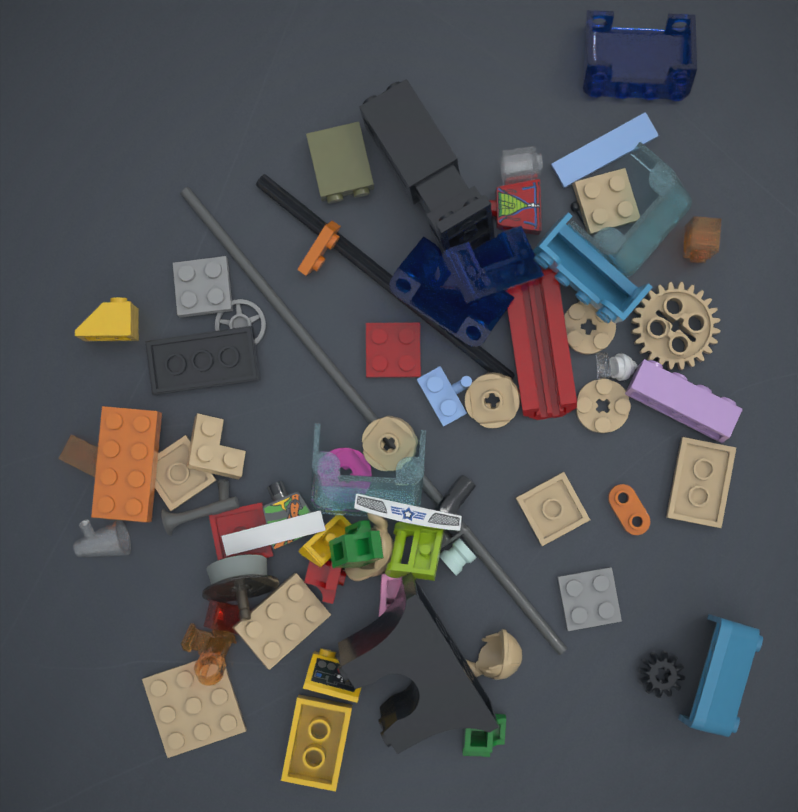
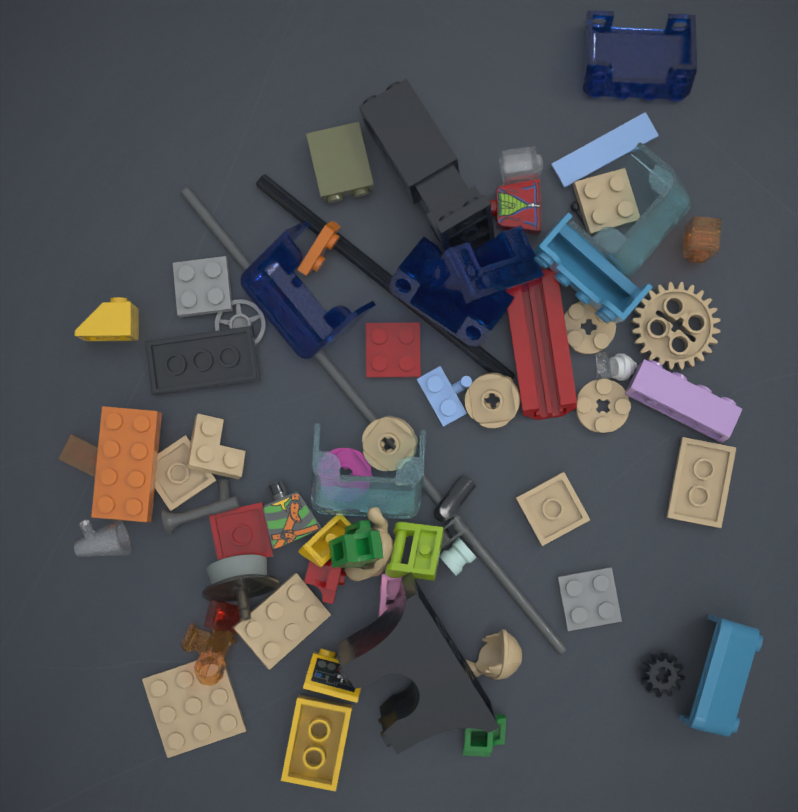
(273, 533): white sticker -> none
(289, 303): none -> clear blue windscreen
(407, 513): white sticker -> none
(627, 511): orange plate -> none

